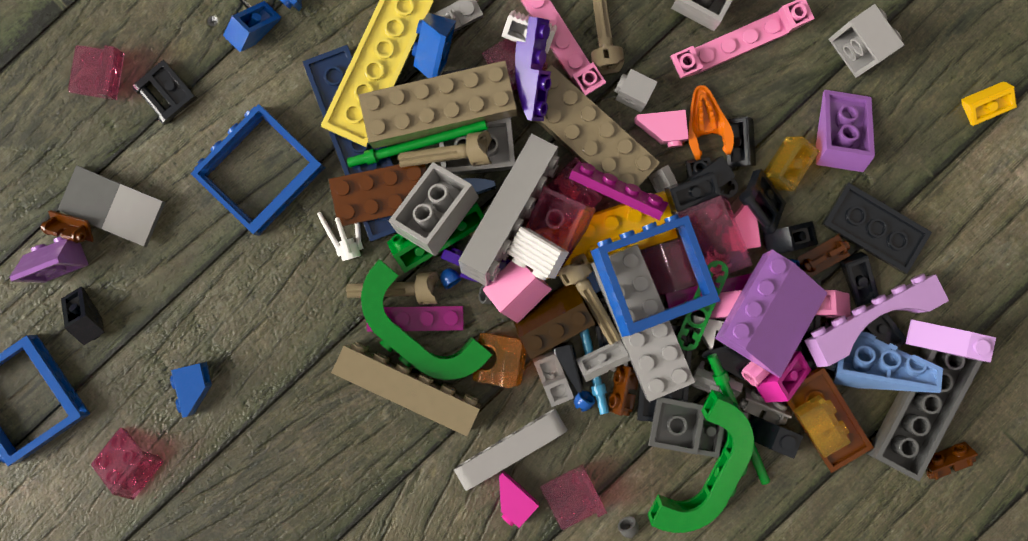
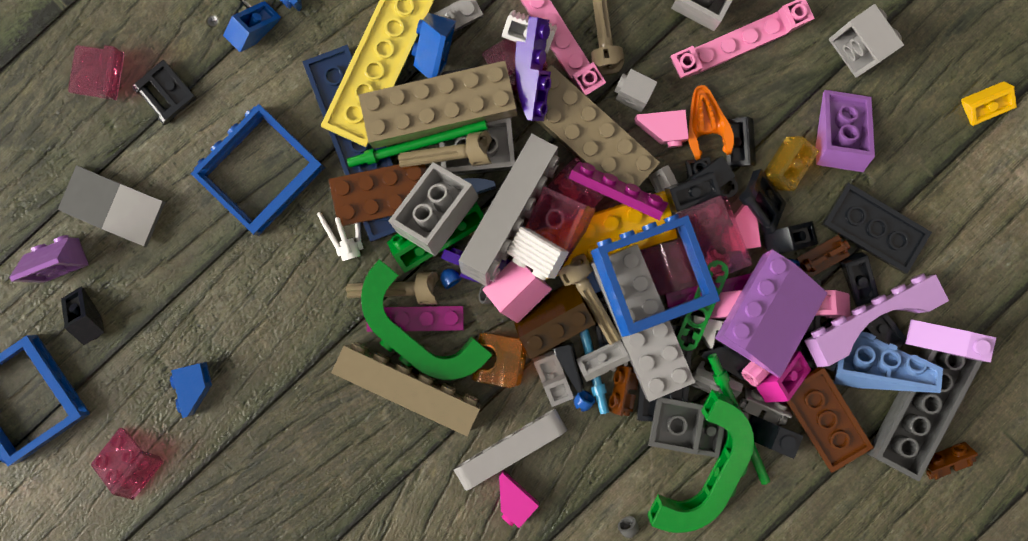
(67, 227): reddish brown hinge -> none
(572, 497): clear pink bracket -> none
(822, 426): clear yellow brick -> none

